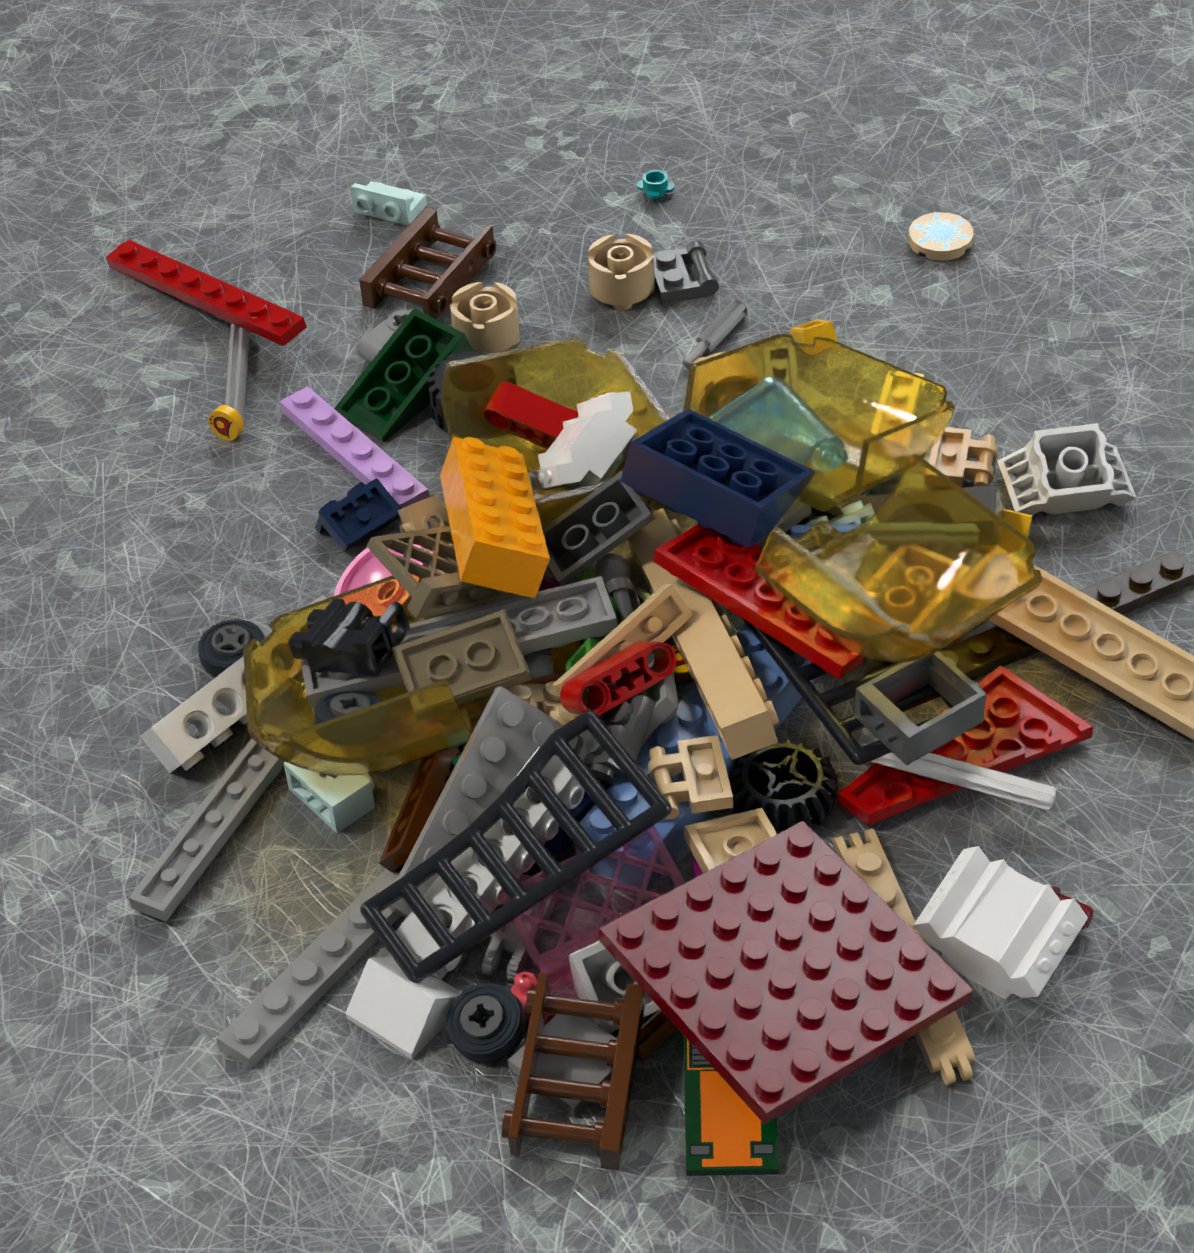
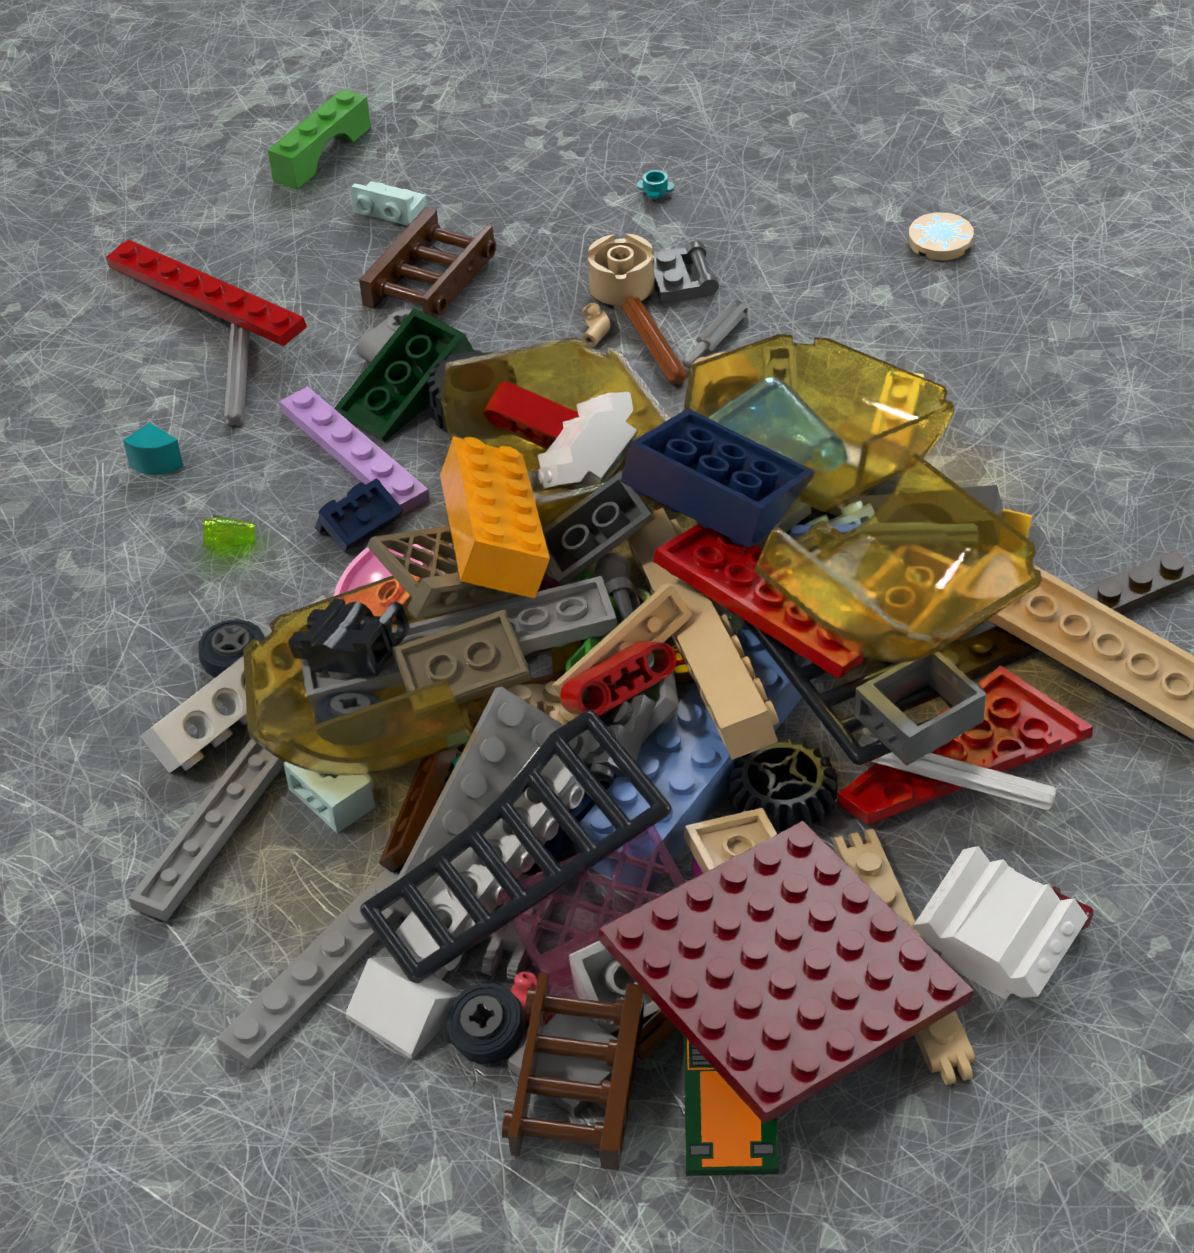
(152, 451): none -> teal brick
(226, 422): yellow tile -> none
(227, 532): none -> clear neon green cone
(297, 153): none -> bright green arch
(424, 513): tan brick -> none
(486, 316): tan brick -> none
(597, 322): none -> tan arm
(654, 341): none -> dark orange axle
(704, 775): tan plate -> none
(817, 328): yellow slope -> none
(952, 454): tan plate -> none
(1066, 472): white slope -> none

